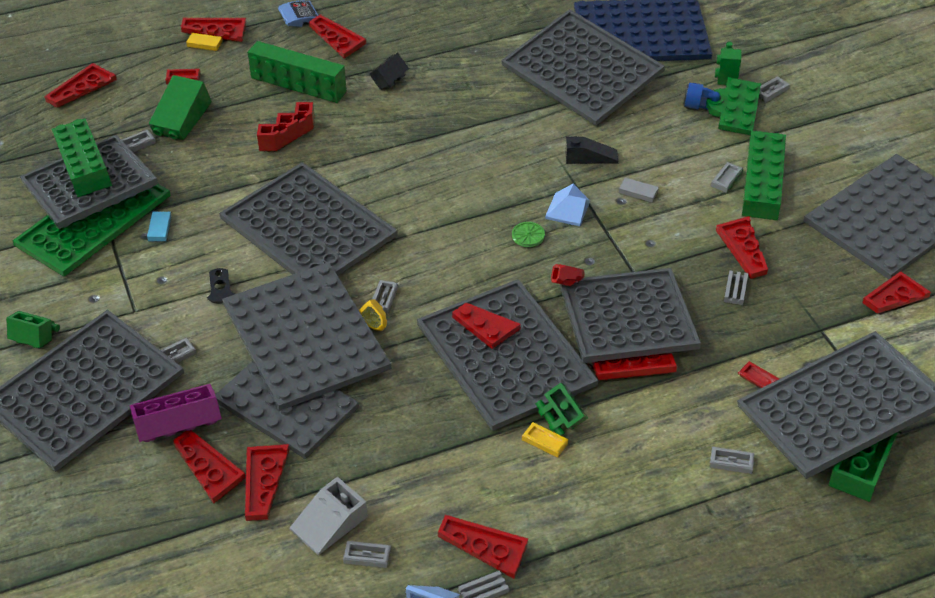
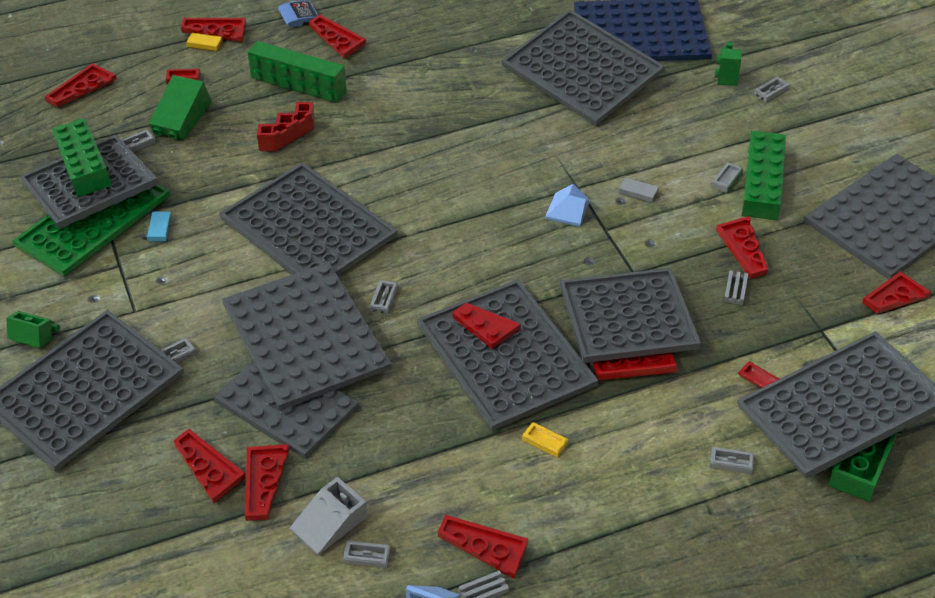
(175, 413): magenta brick -> none
(219, 276): black piece -> none
(374, 315): rock -> none
(389, 71): black hinge -> none
(528, 234): bright green wheel -> none
(565, 406): green brick -> none
(566, 274): red rock -> none
(587, 151): black slope -> none
(733, 105): green plate -> none

